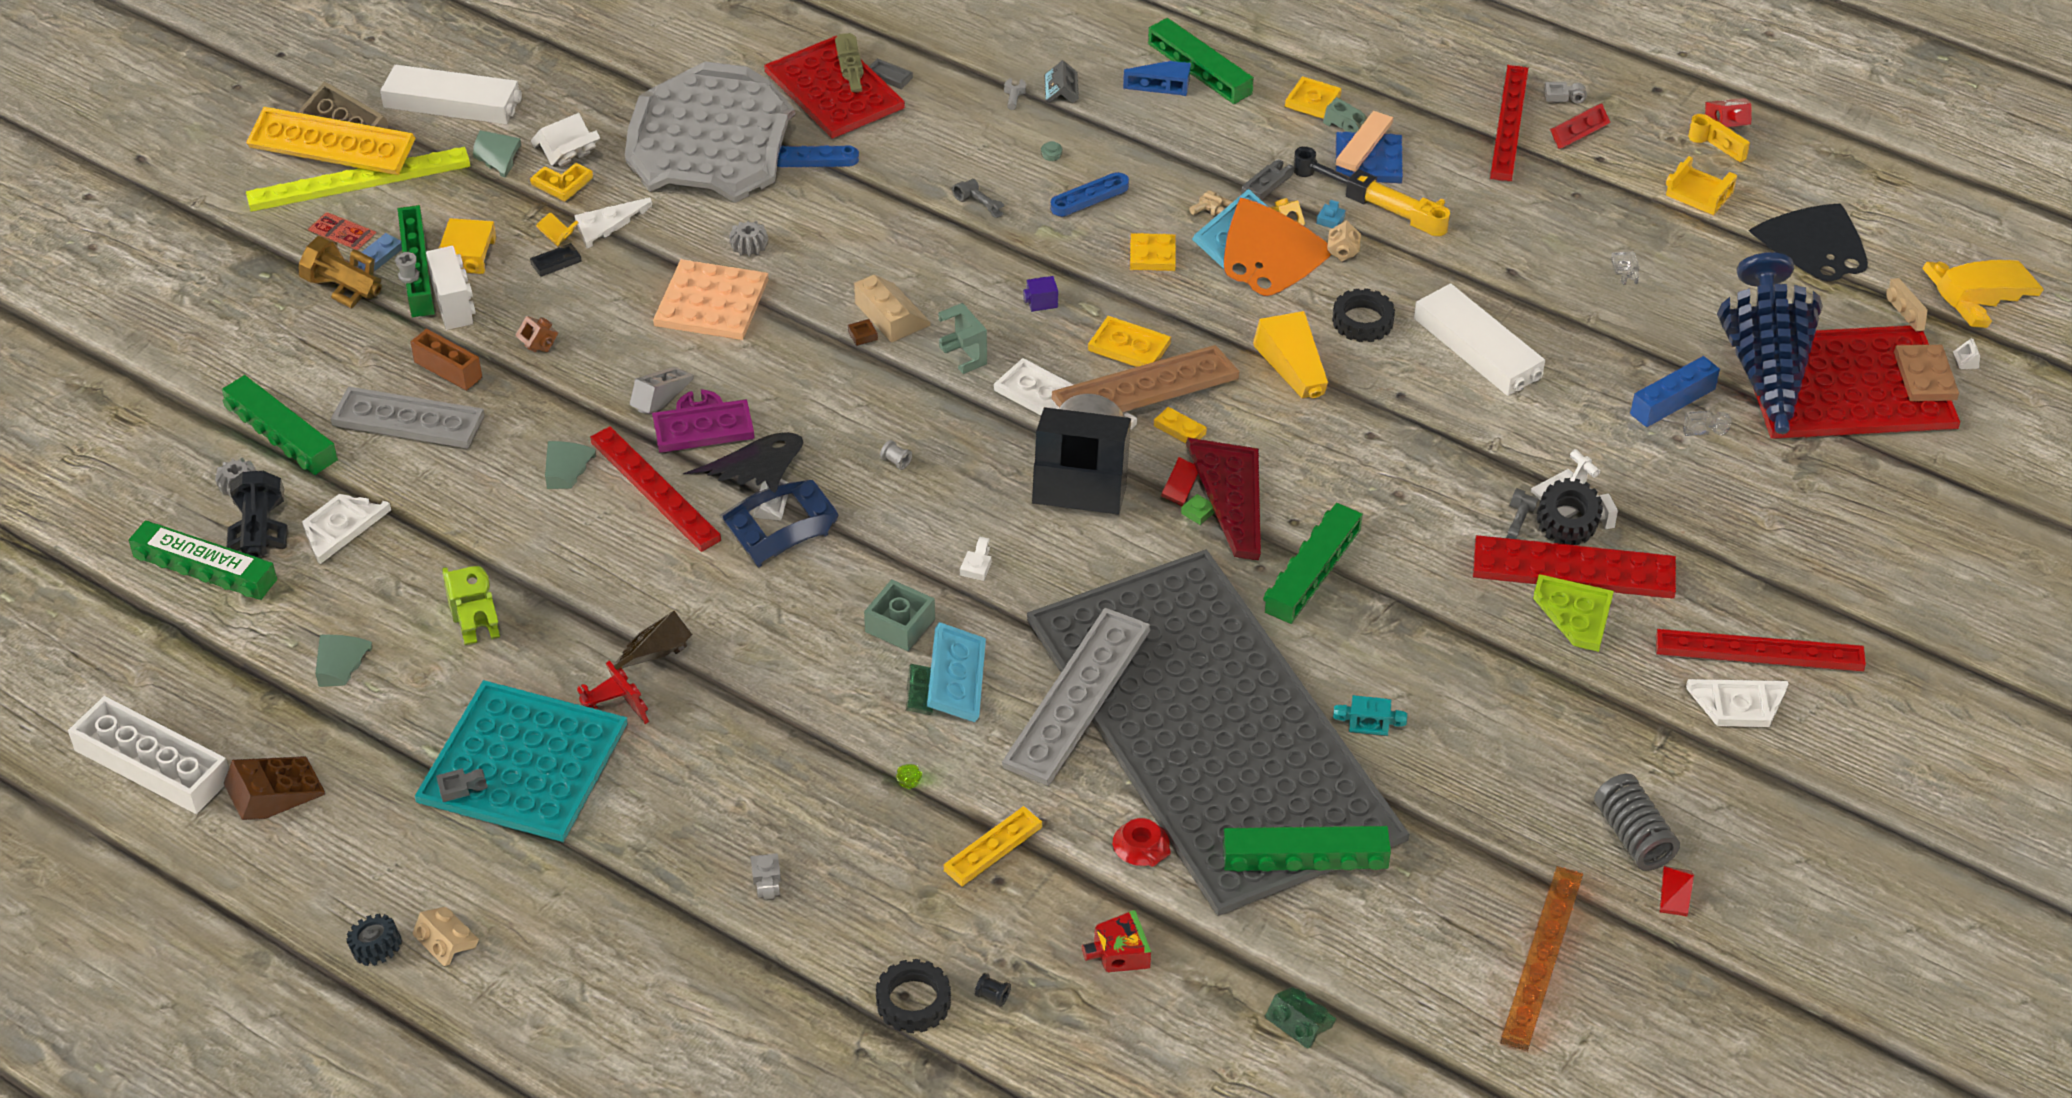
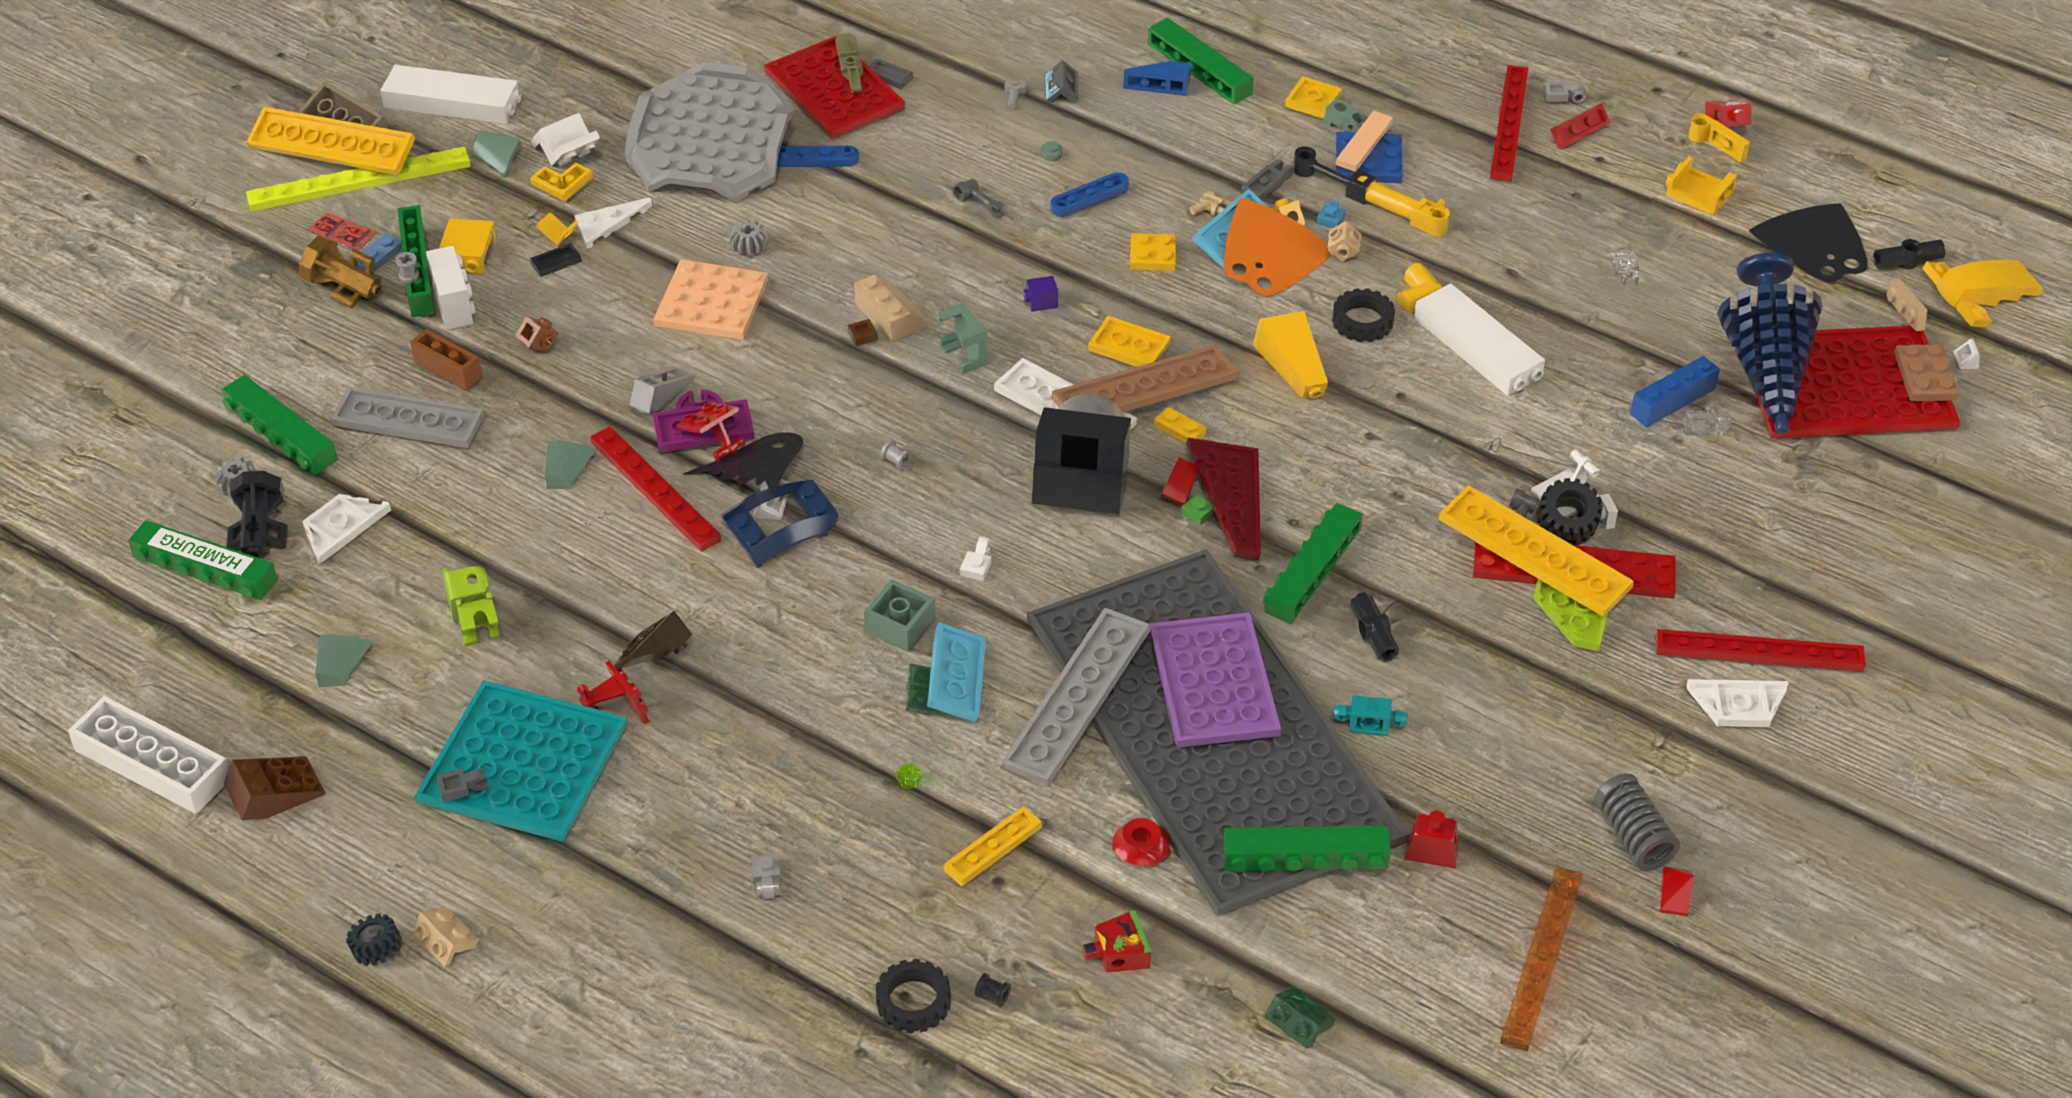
(712, 417): none -> red plate
(1214, 680): none -> medium lavender plate
(1374, 627): none -> black piece
(1421, 284): none -> yellow brick
(1433, 840): none -> red torso
(1536, 550): none -> yellow plate
(1909, 254): none -> black piece

